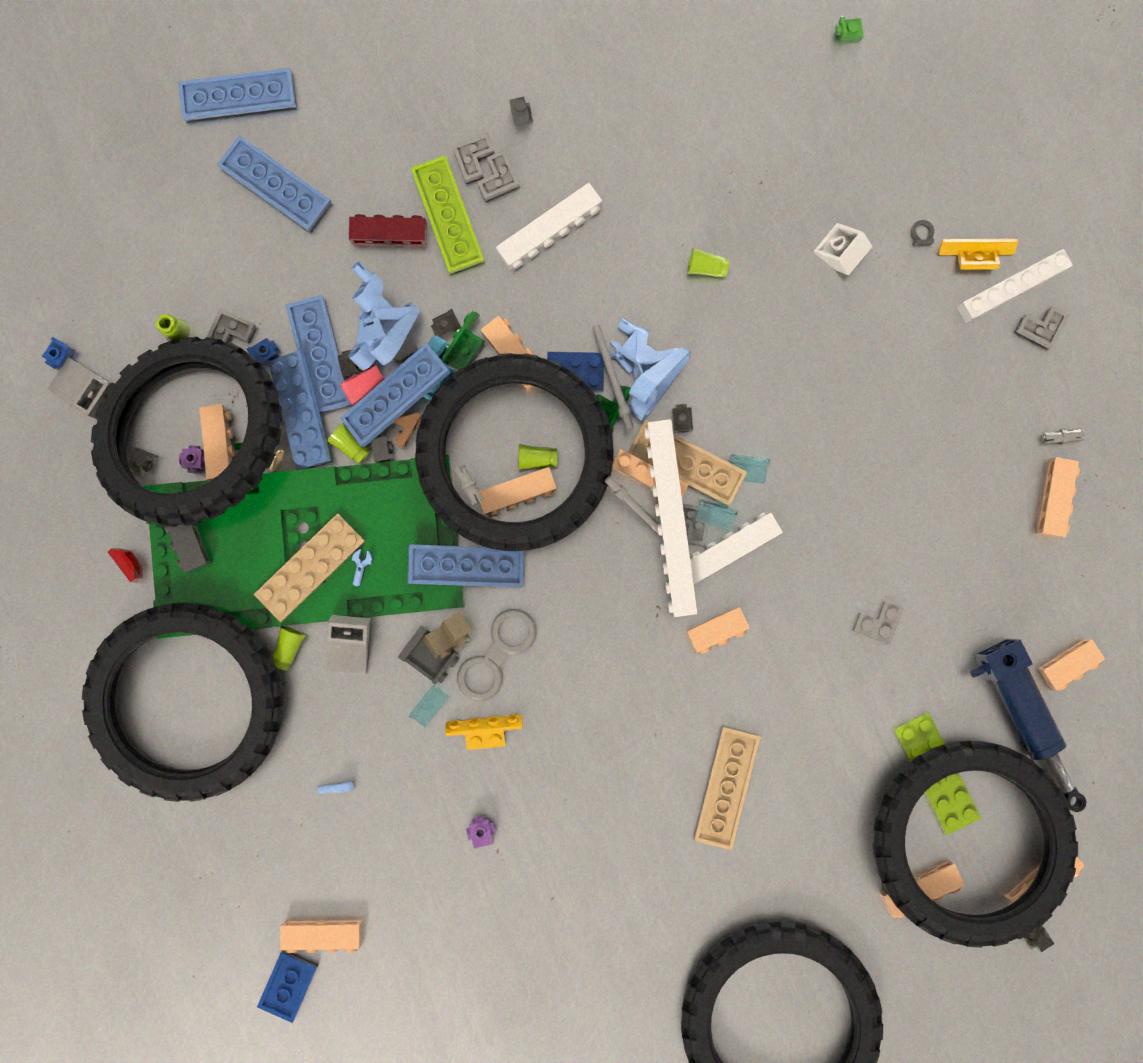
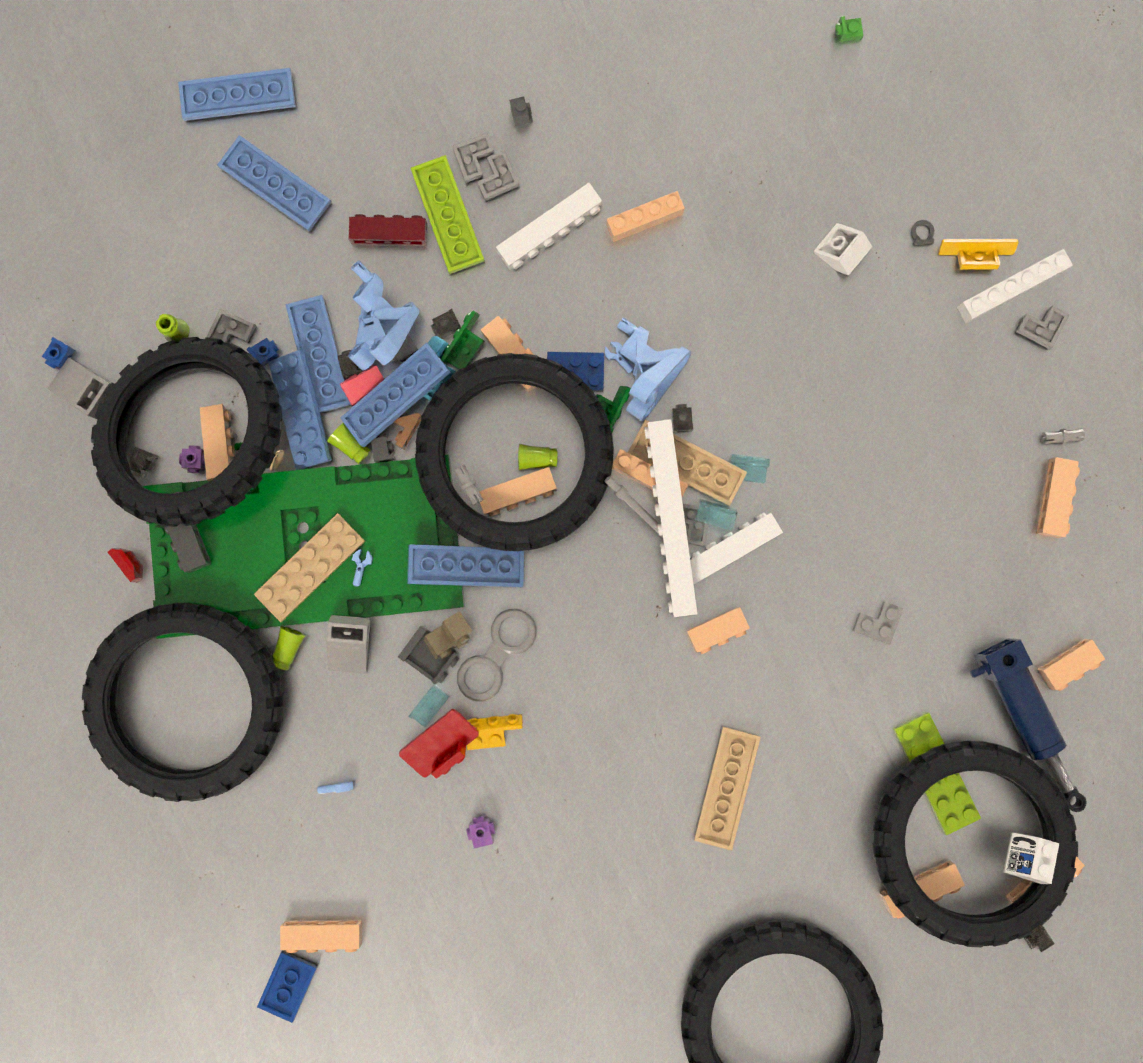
(440, 745): none -> red bracket
(624, 410): light grey bar -> none
(645, 216): none -> light nougat brick
(707, 264): lime plant -> none
(1031, 858): none -> white slope

